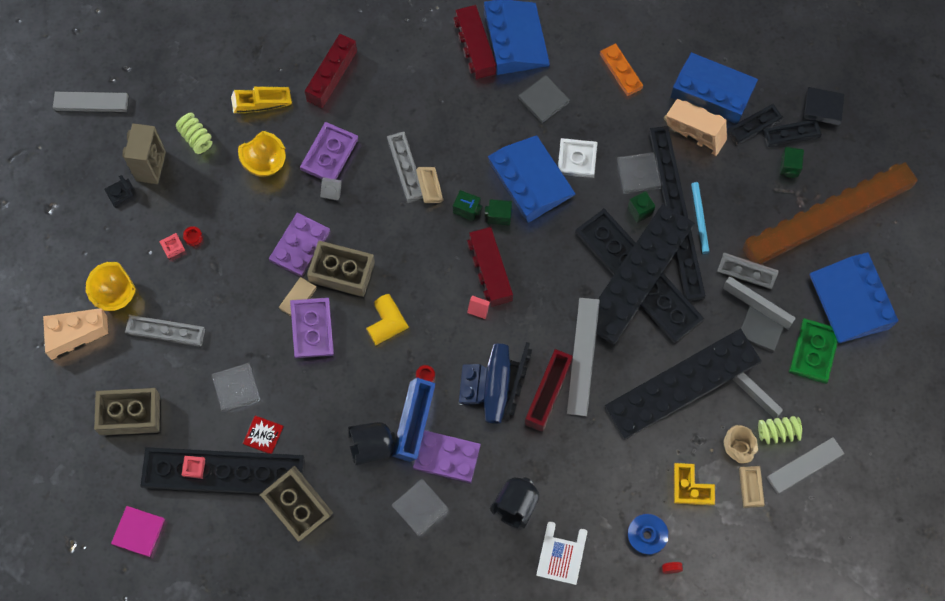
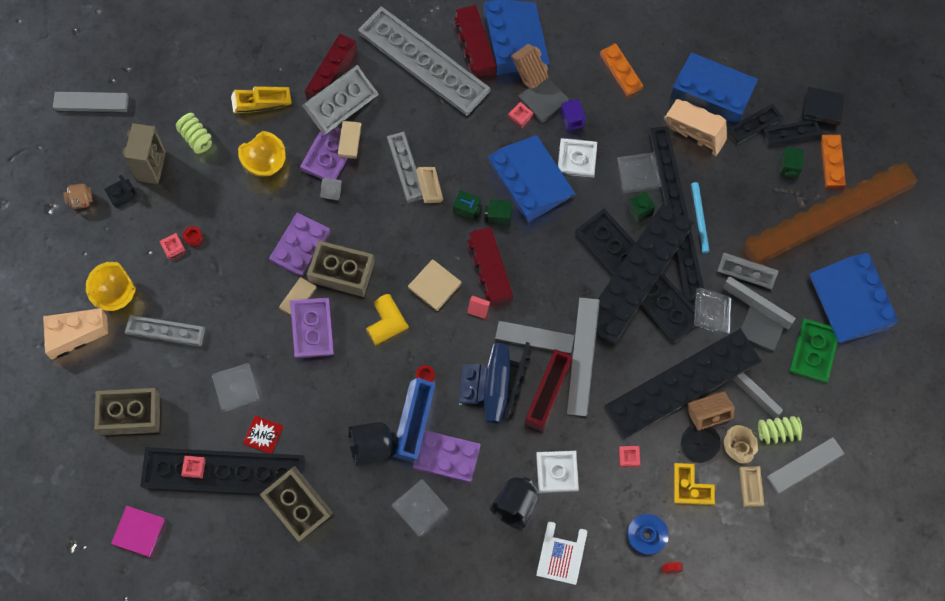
(78, 196): none -> medium nougat head
(340, 100): none -> light grey tile
(349, 139): none -> tan tile
(424, 61): none -> light grey plate
(434, 285): none -> tan tile
(521, 114): none -> coral tile
(530, 66): none -> medium nougat brick
(537, 337): none -> light grey tile
(557, 471): none -> white tile
(573, 114): none -> dark purple brick
(629, 456): none -> coral tile
(700, 445): none -> black tile
(711, 410): none -> medium nougat brick
(712, 311): none -> clear tile
(833, 161): none -> orange plate

